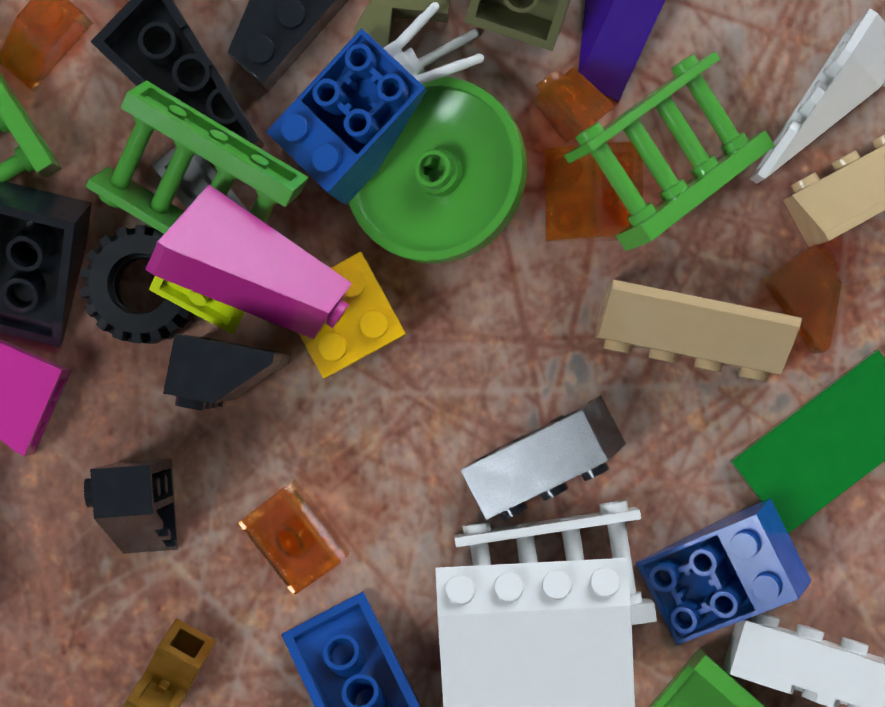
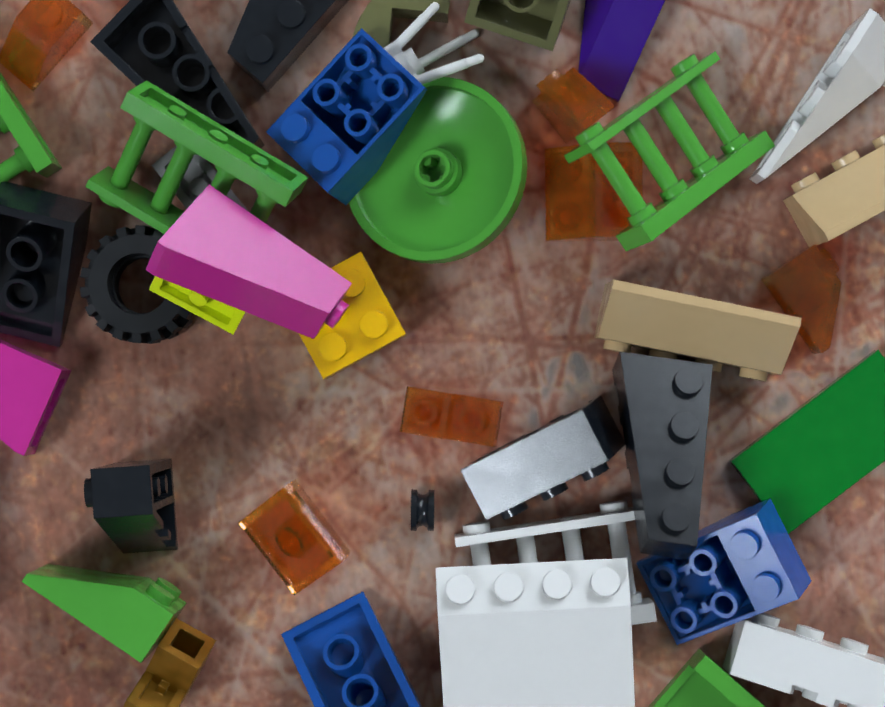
(119, 607): none -> bright green slope
(213, 371): black slope -> none
(422, 510): none -> black bush
(451, 416): none -> clear orange slope
(665, 441): none -> black wedge

